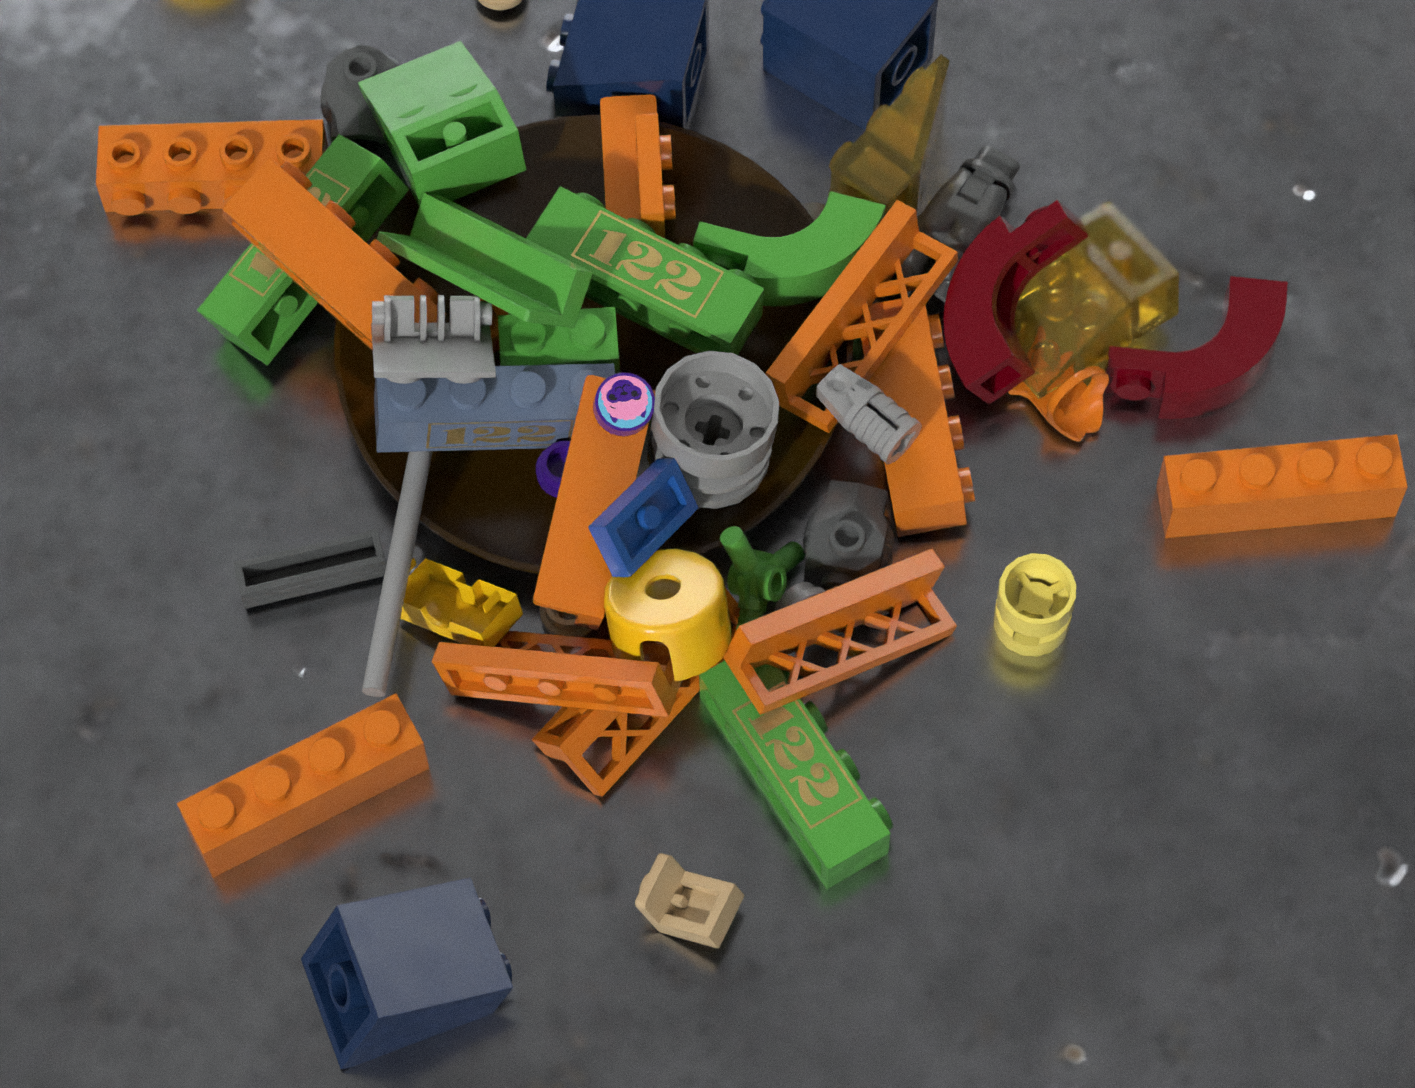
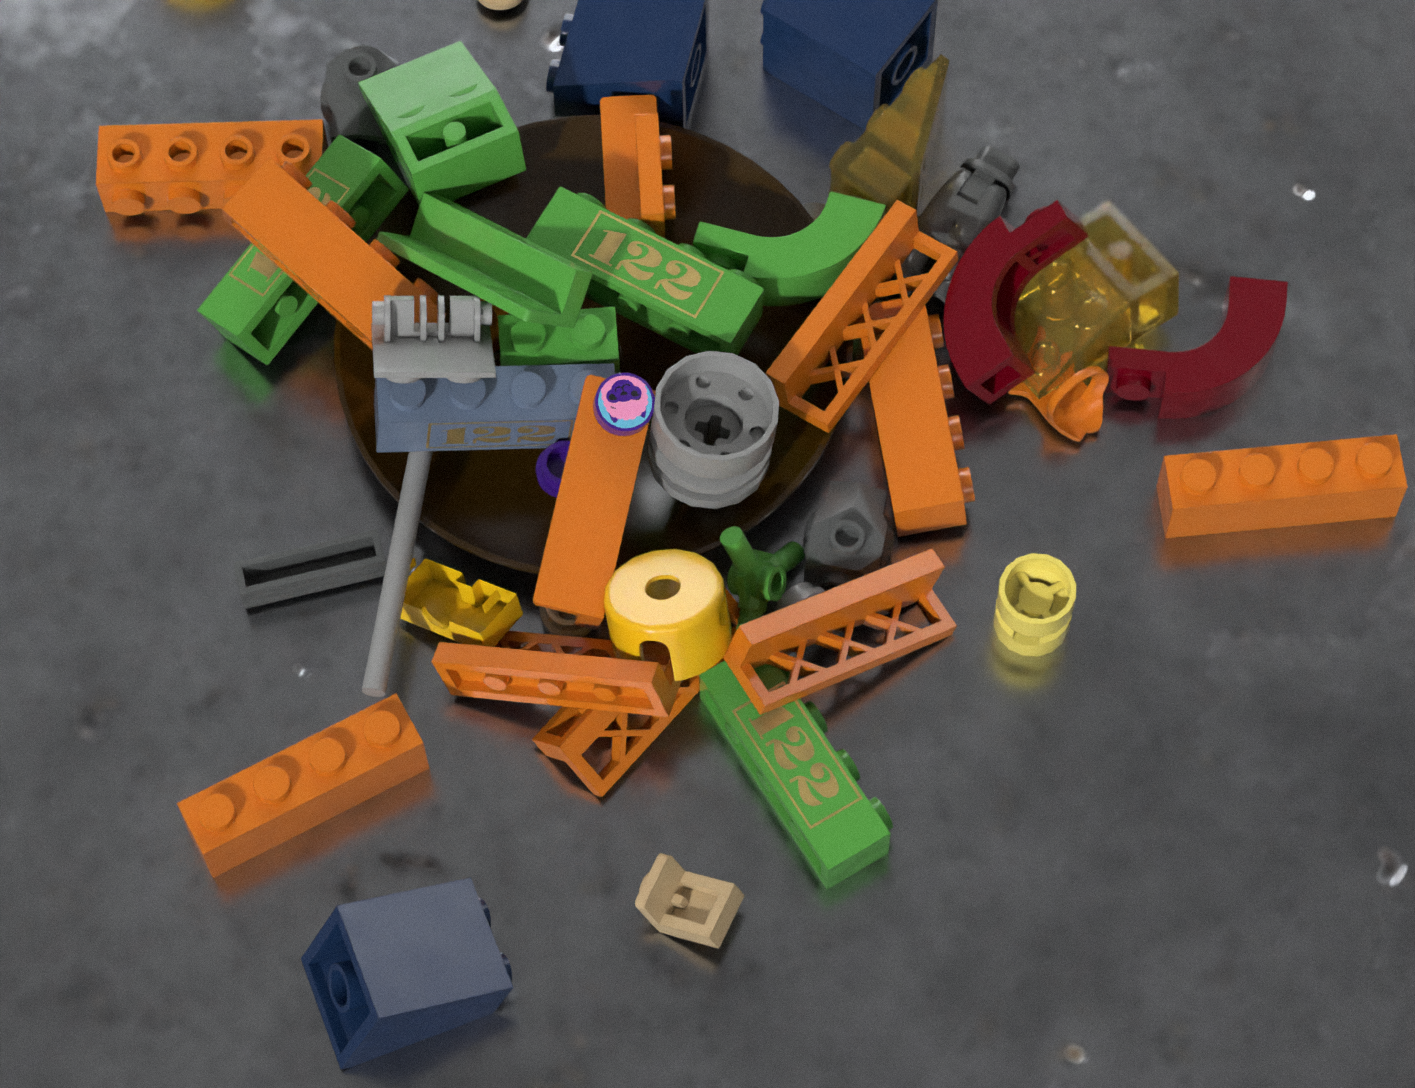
(643, 517): blue plate -> none
(868, 413): light grey hinge -> none

